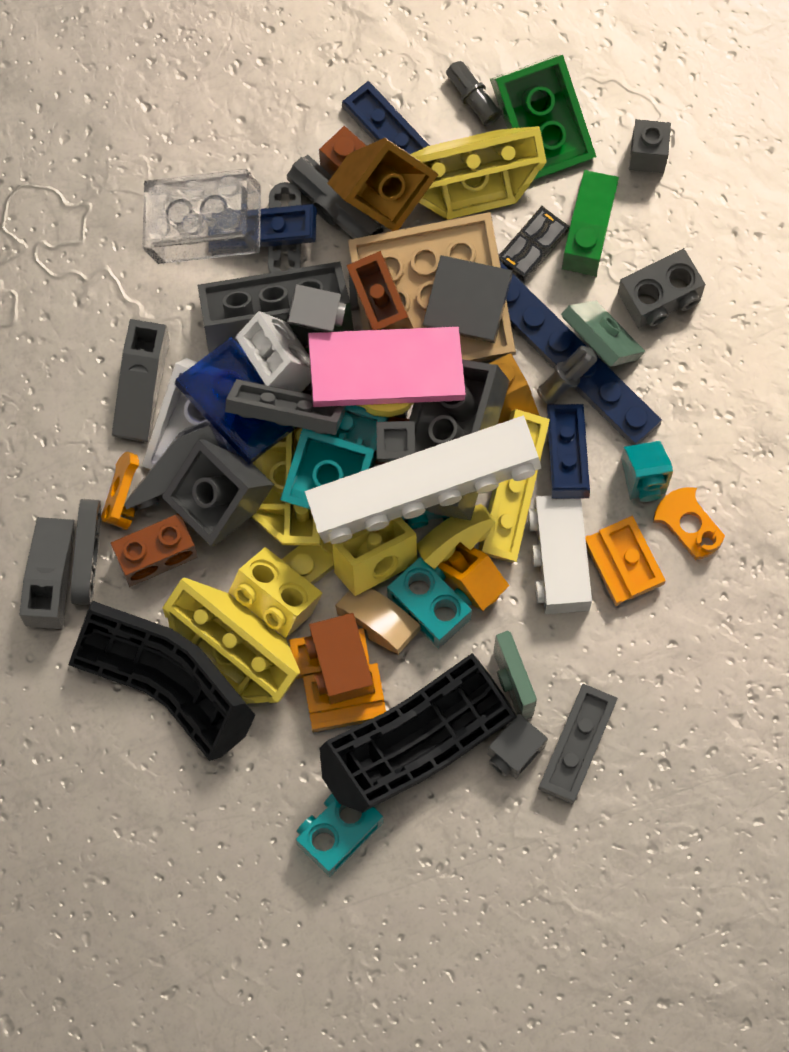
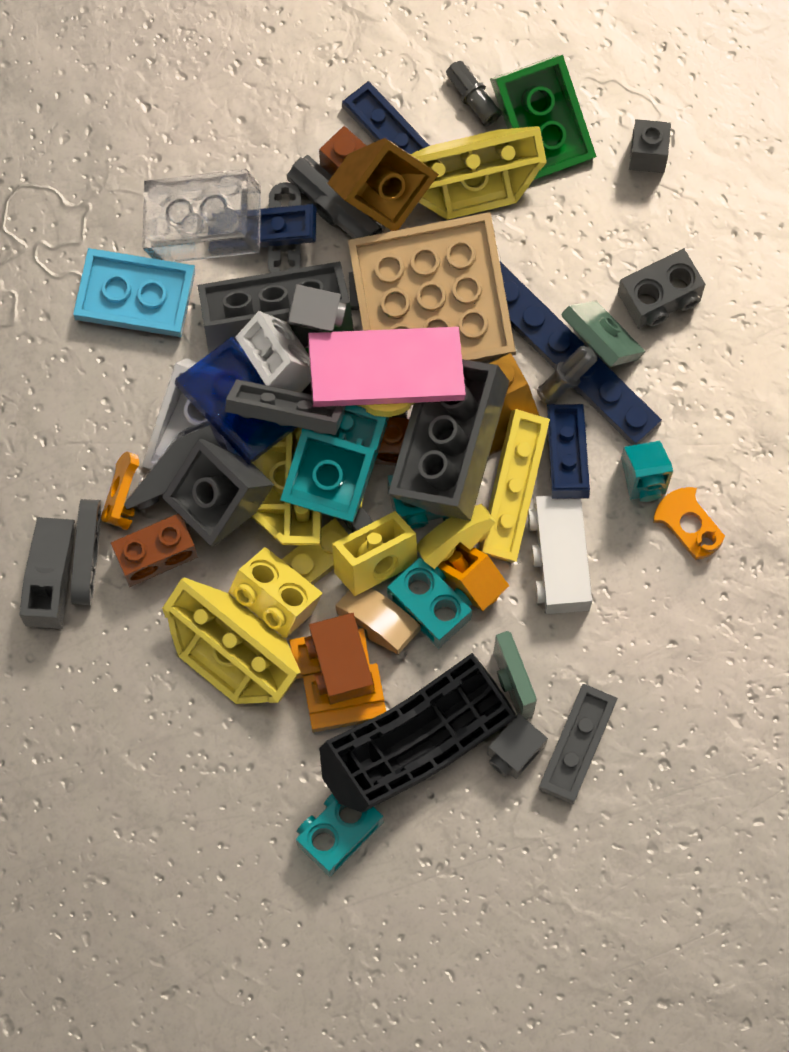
(134, 292): none -> medium azure plate
(140, 379): dark grey slope -> none
(166, 669): black piece -> none
(379, 293): dark orange brick -> none
(395, 440): dark grey plate -> none
(423, 480): white brick -> none
(468, 298): dark grey tile -> none
(533, 243): tile -> none
(589, 223): green slope -> none
(624, 560): light orange plate -> none

